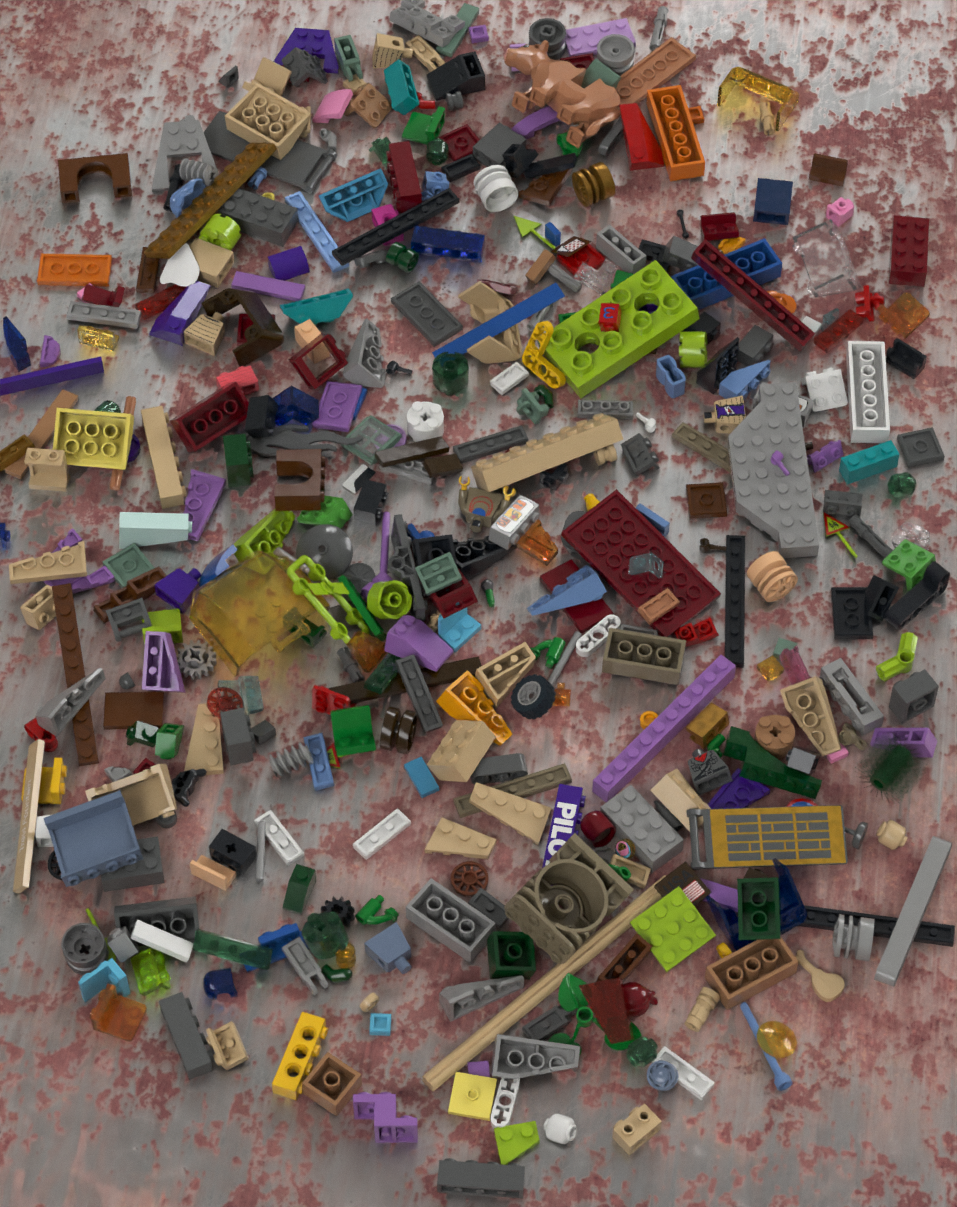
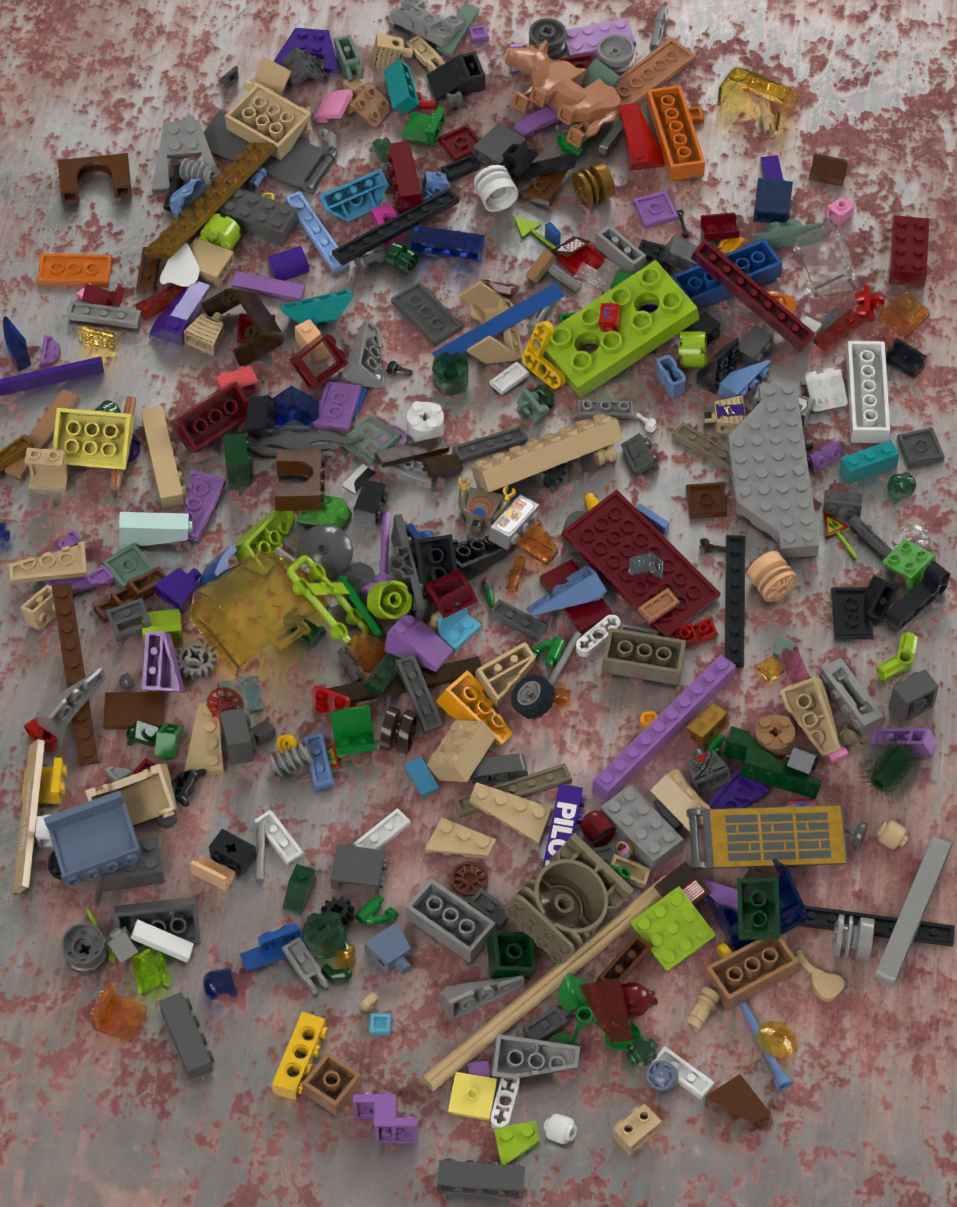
(106, 972): medium azure bracket -> none
(227, 1046): tan bracket -> none
(232, 949): clear green tile -> none
(286, 741): none -> yellow tile
(359, 867): none -> dark grey panel
(437, 151): clear green head -> none
(438, 573): sand green slope -> none
(516, 574): none -> clear orange axle
(518, 620): none -> dark grey tile
(655, 209): none -> medium lavender tile
(739, 1104): none -> reddish brown slope
(771, 167): none -> dark purple tile
(776, 460): medium lavender hand -> none
(781, 234): none -> sand green bracket

